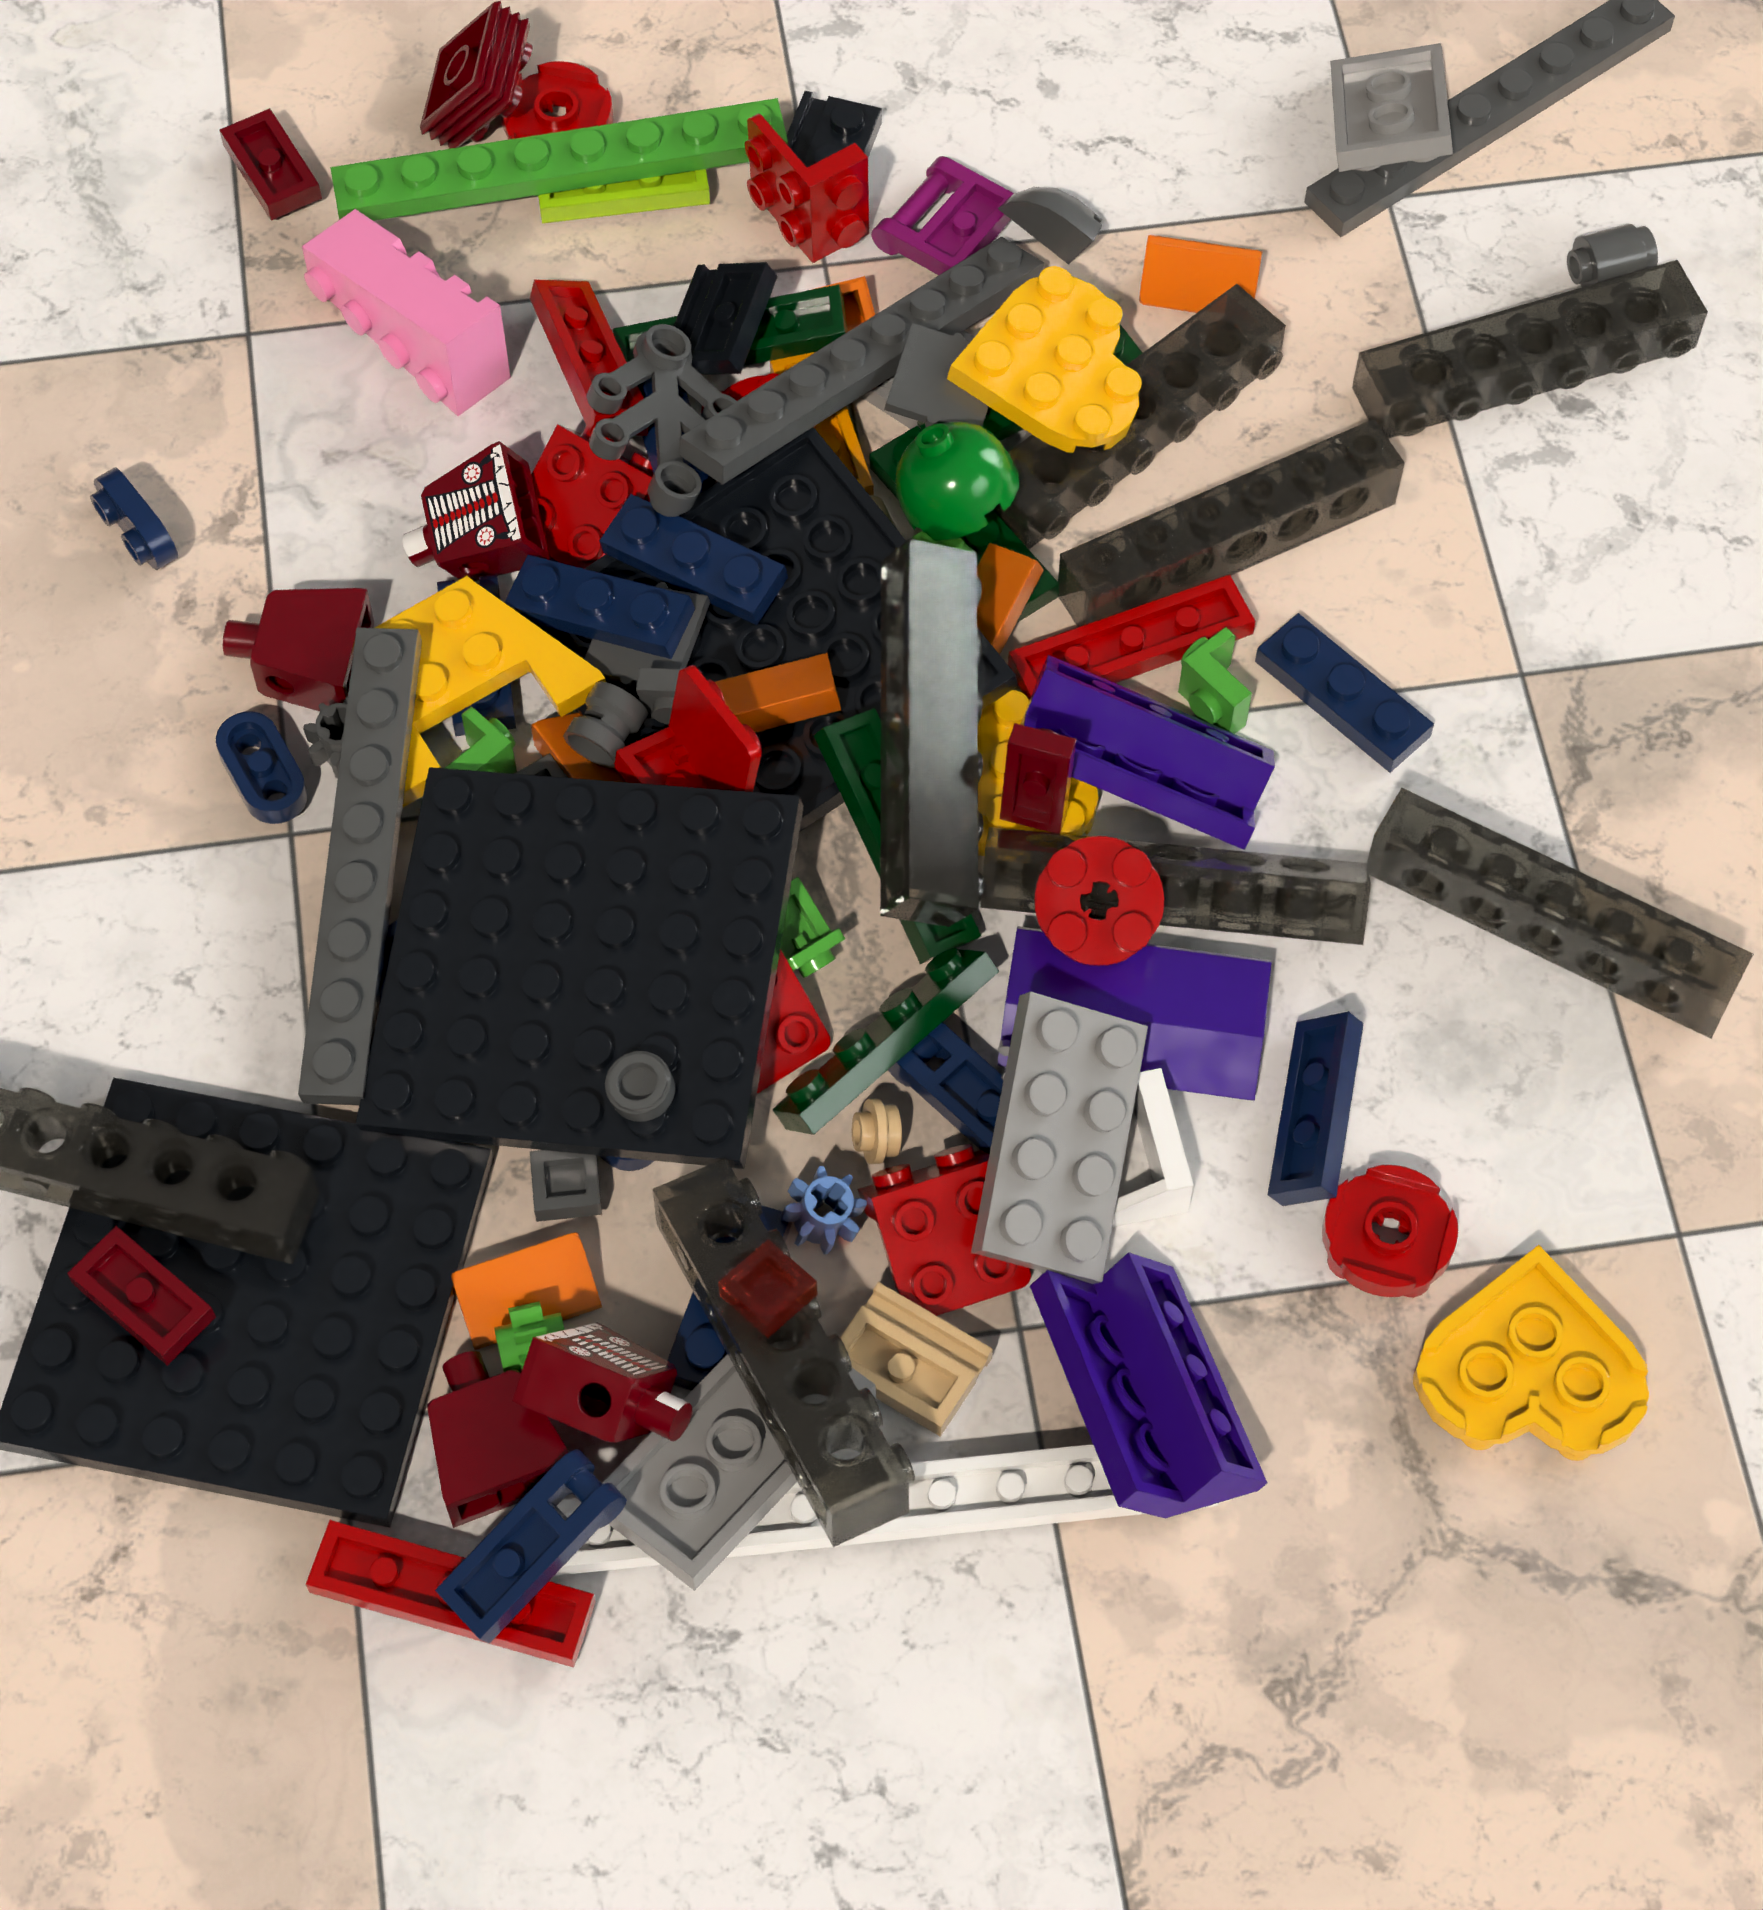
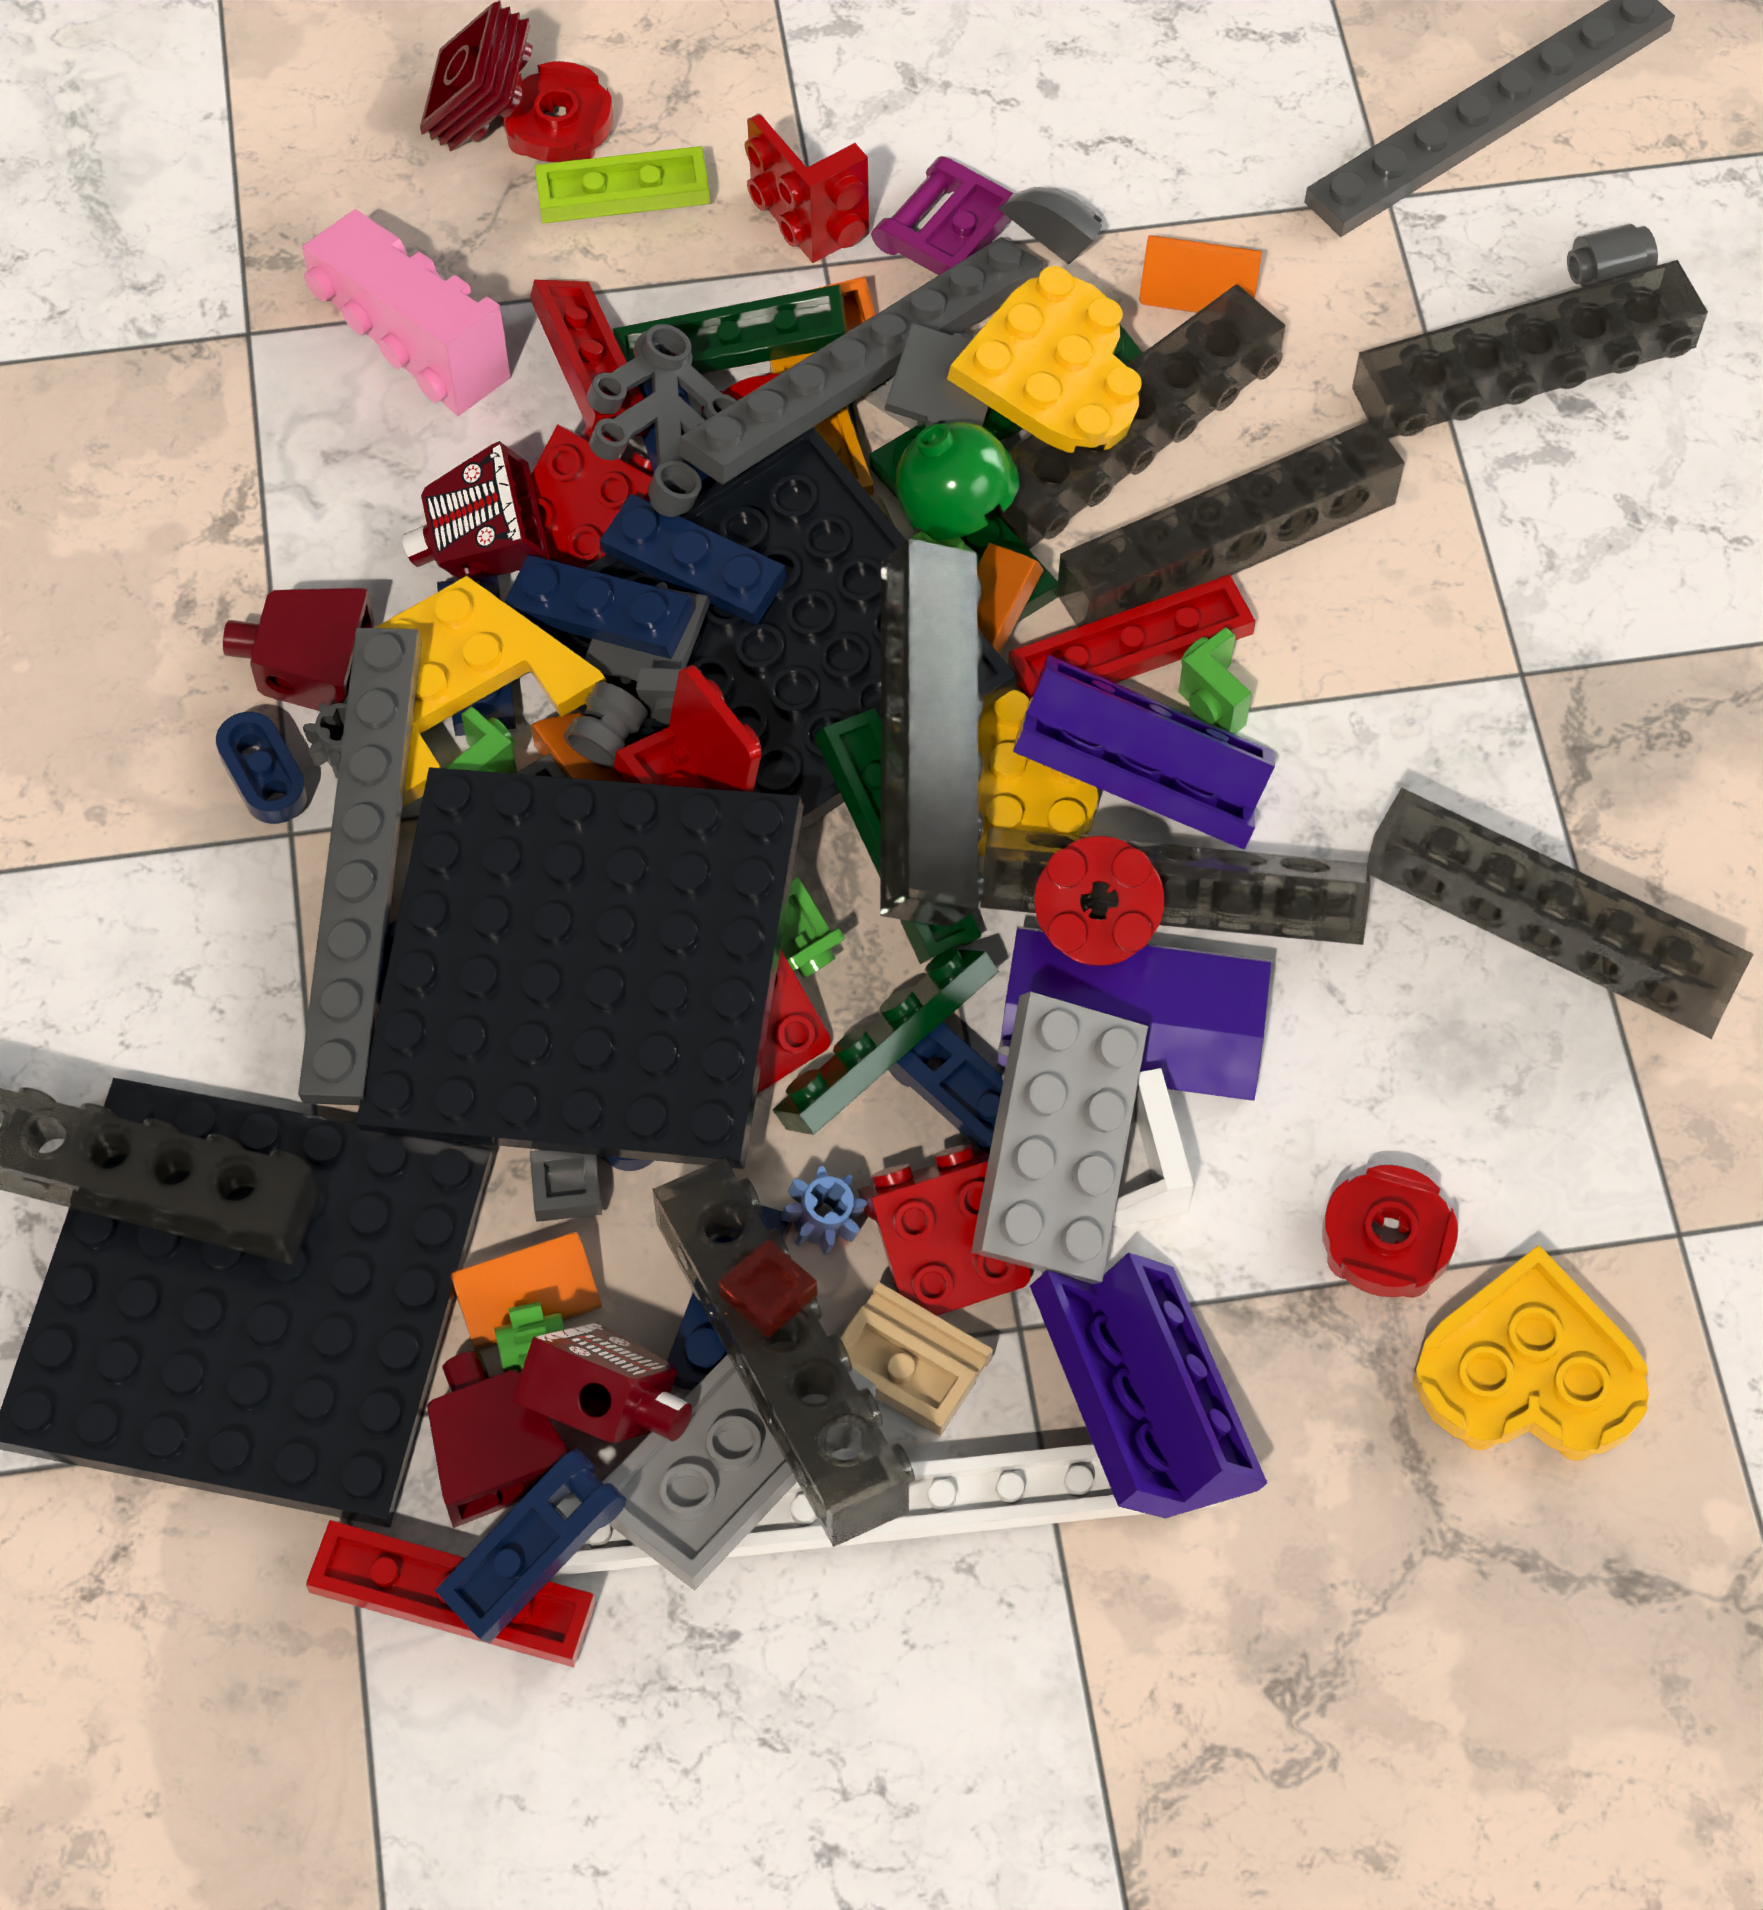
(141, 1295): dark red plate -> none
(143, 531): dark blue plate -> none
(270, 164): dark red plate -> none
(550, 162): bright green plate -> none
(640, 1086): dark grey tile -> none
(724, 314): black plate -> none
(782, 693): orange slope -> none
(830, 126): black plate -> none
(877, 1131): tan plate -> none
(1037, 778): dark red plate -> none
(1315, 1109): dark blue plate -> none
(1344, 692): dark blue plate -> none
(1390, 108): light grey plate -> none

